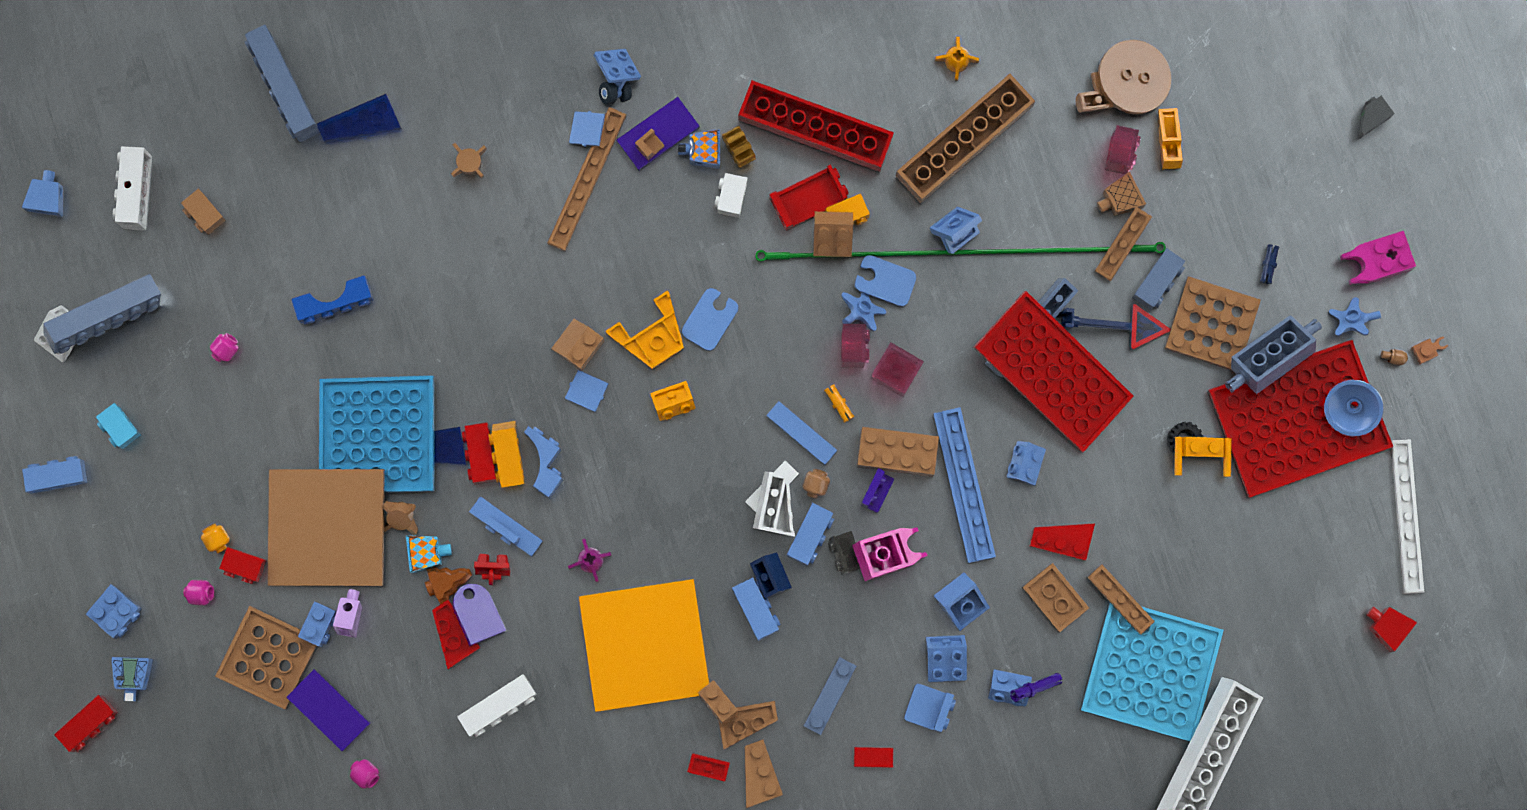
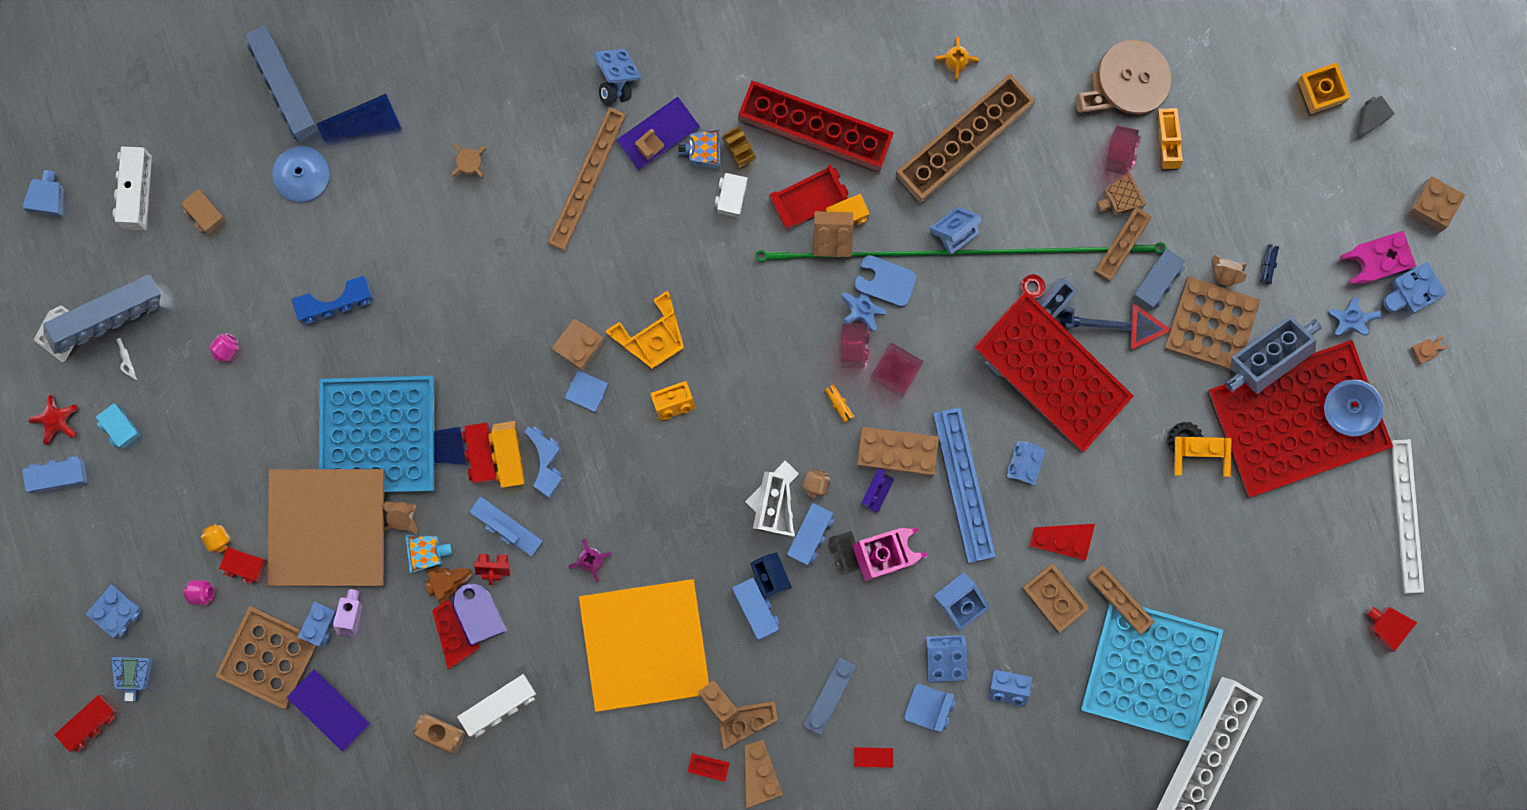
(54, 420): none -> red animal
(126, 361): none -> white hand
(301, 186): none -> medium blue dish
(364, 774): dark pink head -> none
(439, 733): none -> medium nougat piece
(587, 128): medium blue piece -> none
(706, 323): medium blue piece -> none
(801, 433): medium blue tile -> none
(1030, 689): dark purple pin -> none
(1035, 279): none -> red piece
(1228, 271): none -> medium nougat piece
(1324, 88): none -> light orange brick
(1395, 356): medium nougat cylinder -> none
(1414, 290): none -> medium blue brick
(1437, 203): none -> medium nougat brick

